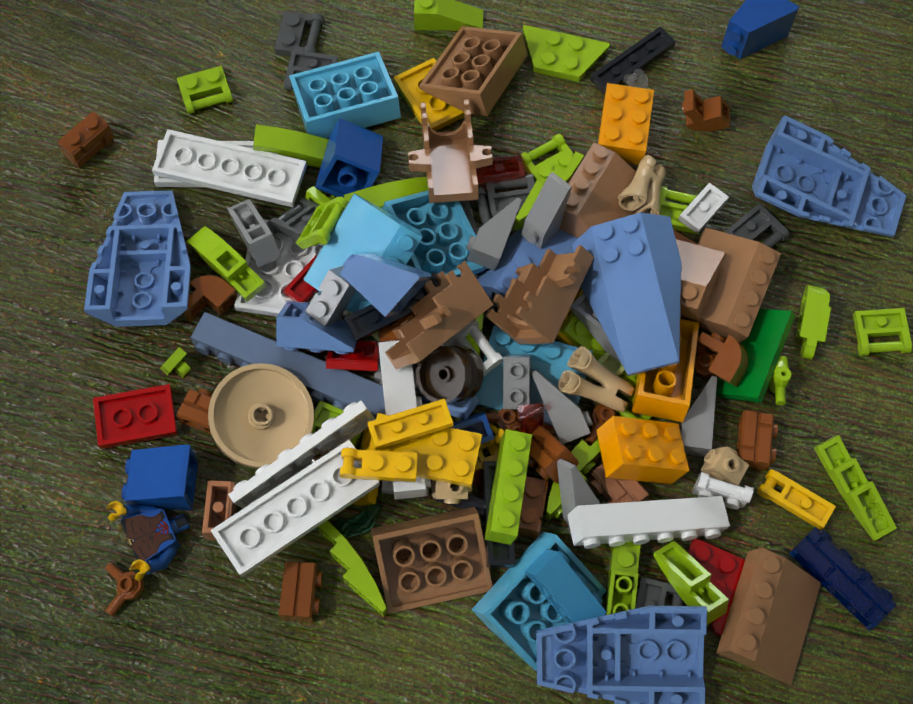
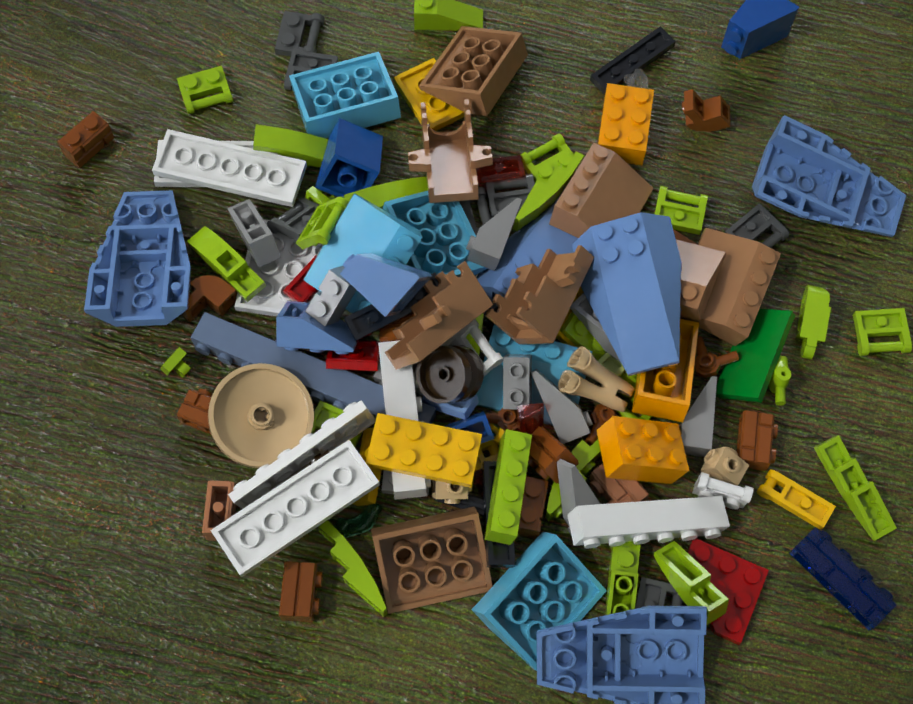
(127, 587): dark orange piece -> none
(134, 416): red plate -> none
(150, 535): torso -> none
(162, 477): blue slope -> none
(379, 465): yellow plate -> none
(410, 424): yellow plate -> none
(547, 211): light grey slope -> none
(562, 53): lime wing -> none
(564, 587): dark azure brick -> none
(644, 189): tan piece -> none
(703, 208): white plate -> none
(730, 360): dark orange brick -> none
(769, 615): medium nougat slope -> none

